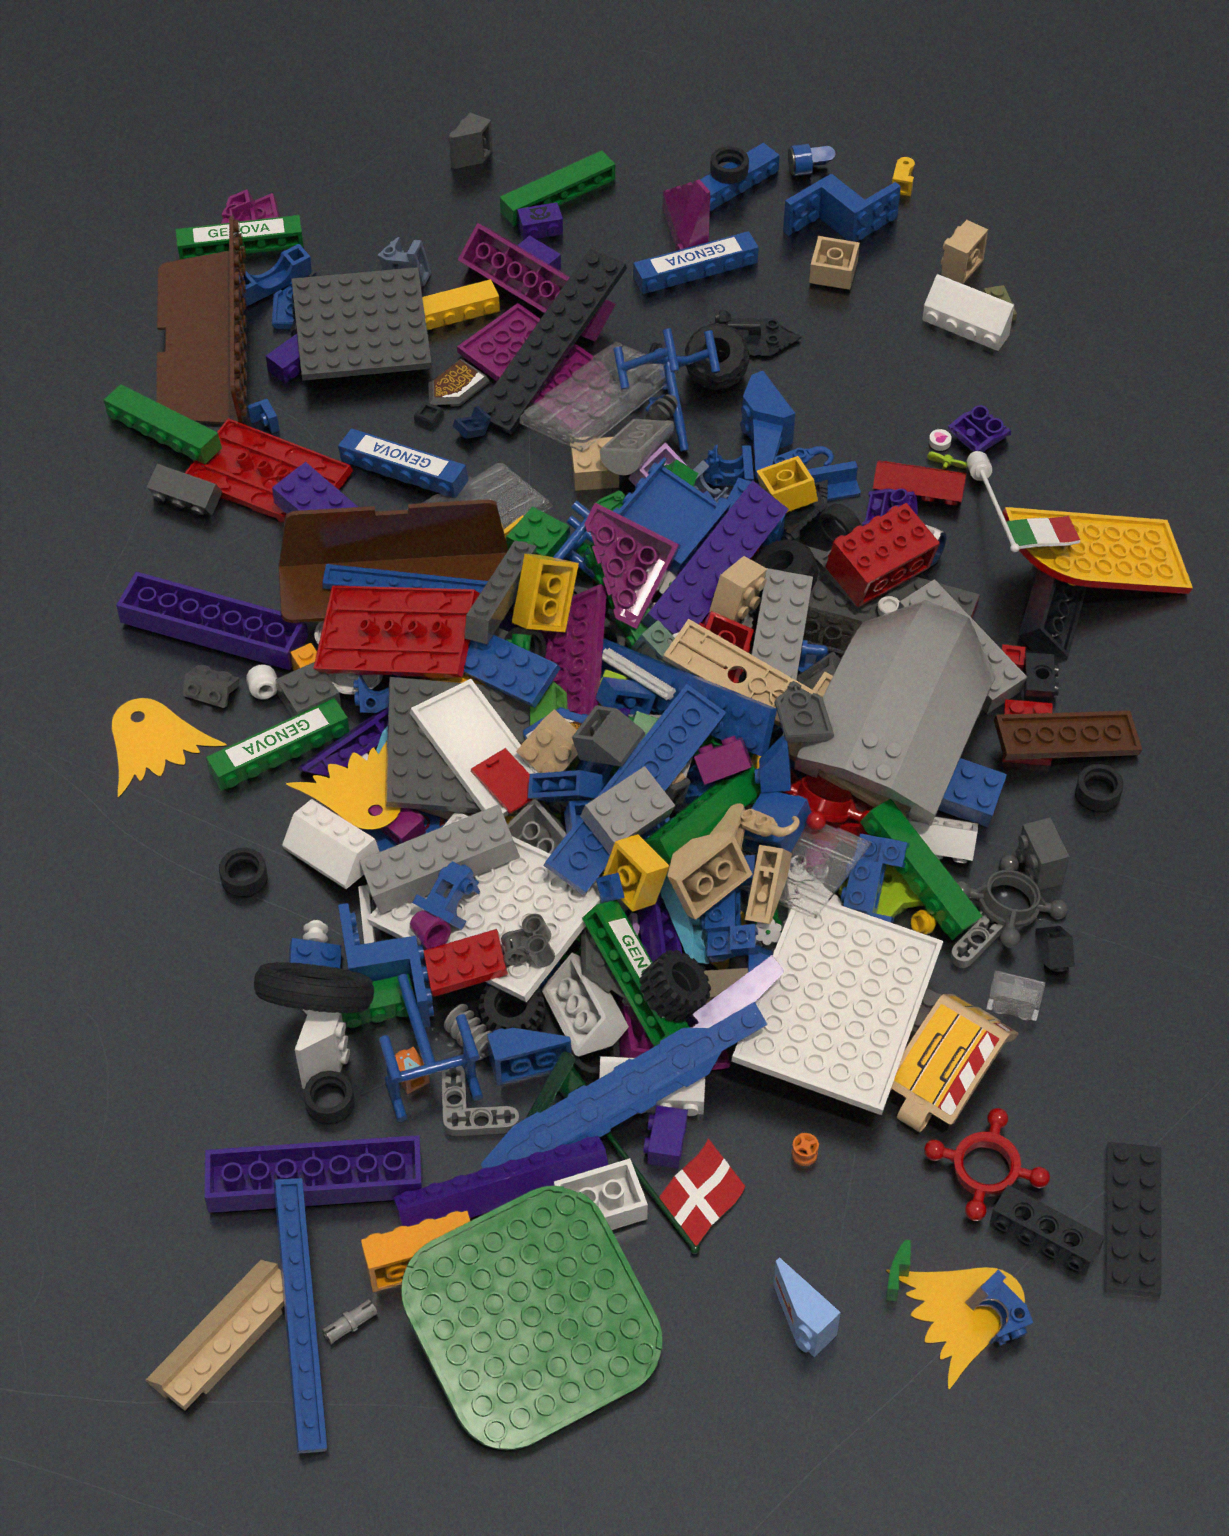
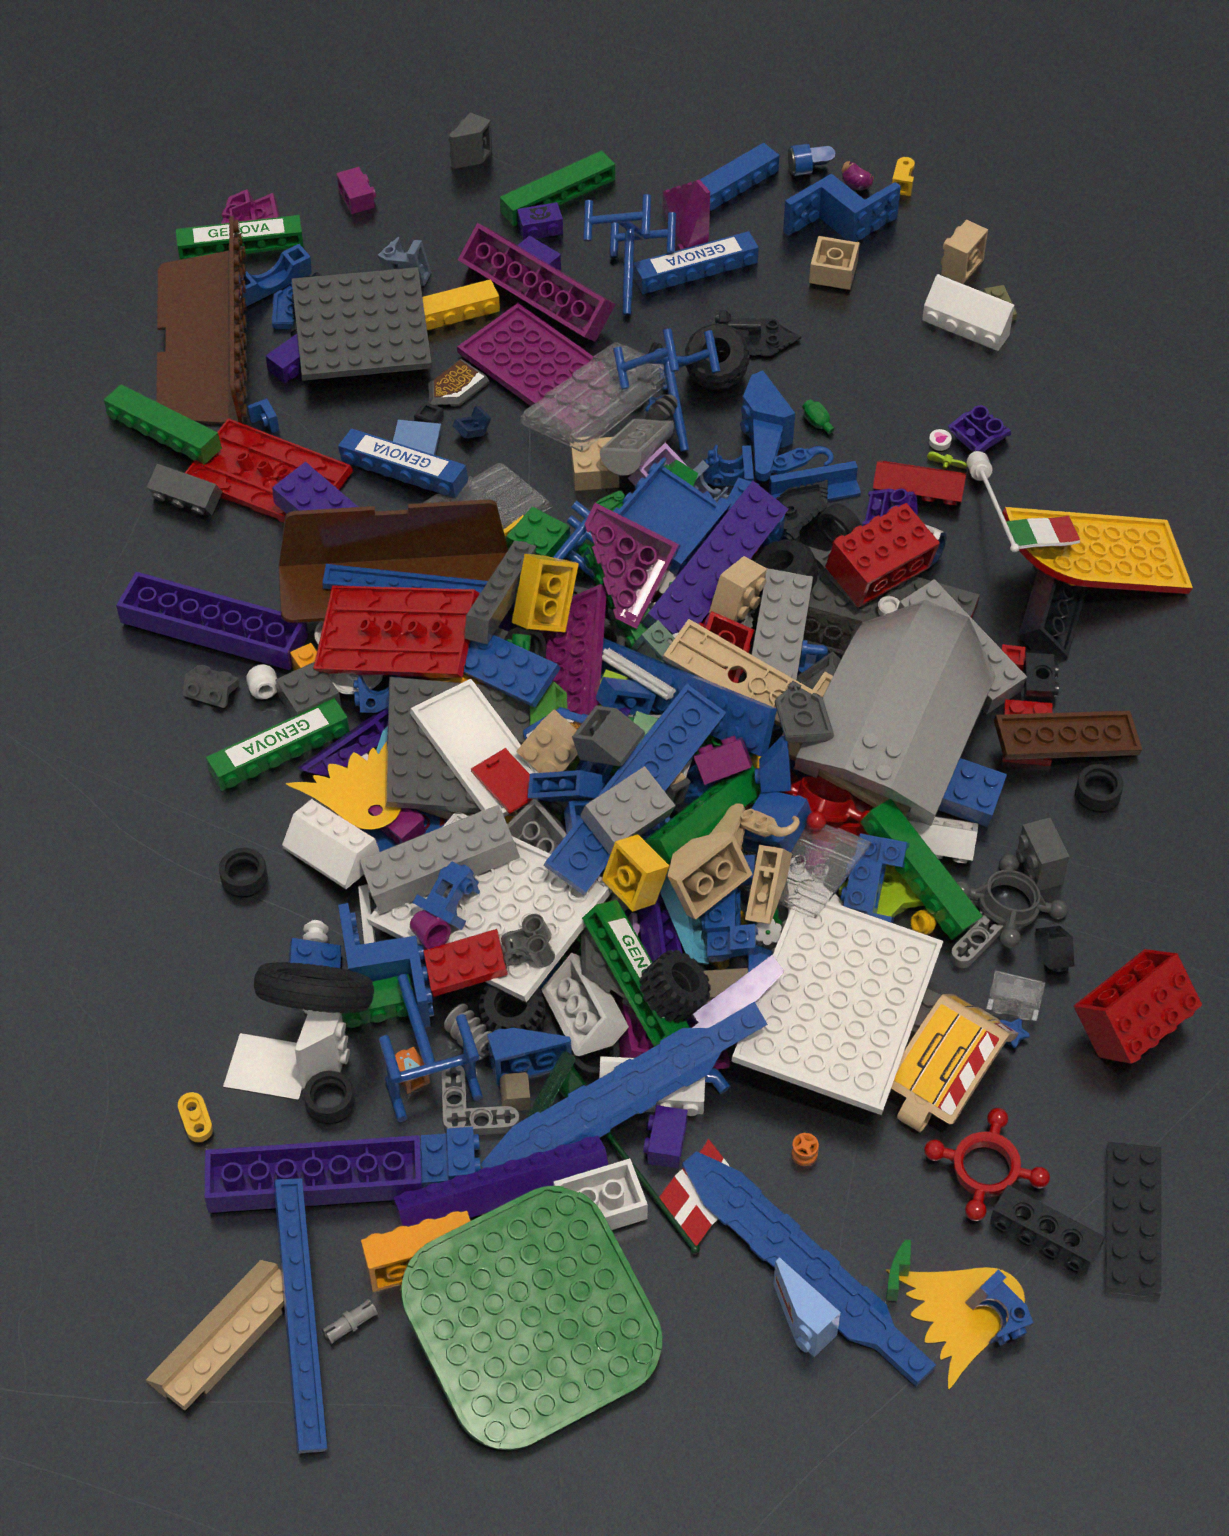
(152, 740): yellow piece -> none
(195, 1119): none -> yellow plate
(264, 1067): none -> white sticker
(356, 190): none -> magenta brick
(418, 435): none -> medium blue tile
(449, 1155): none -> blue plate
(515, 1091): none -> dark tan piece
(552, 339): black plate -> none
(610, 887): blue tile -> none
(632, 233): none -> blue piece
(717, 1080): none -> blue arm
(728, 175): black tyre -> none
(775, 1235): none -> blue plate
(789, 483): yellow brick -> none
(817, 415): none -> green plant
(856, 177): none -> magenta hair
(1017, 1026): none -> blue plate
(1138, 1006): none -> red brick

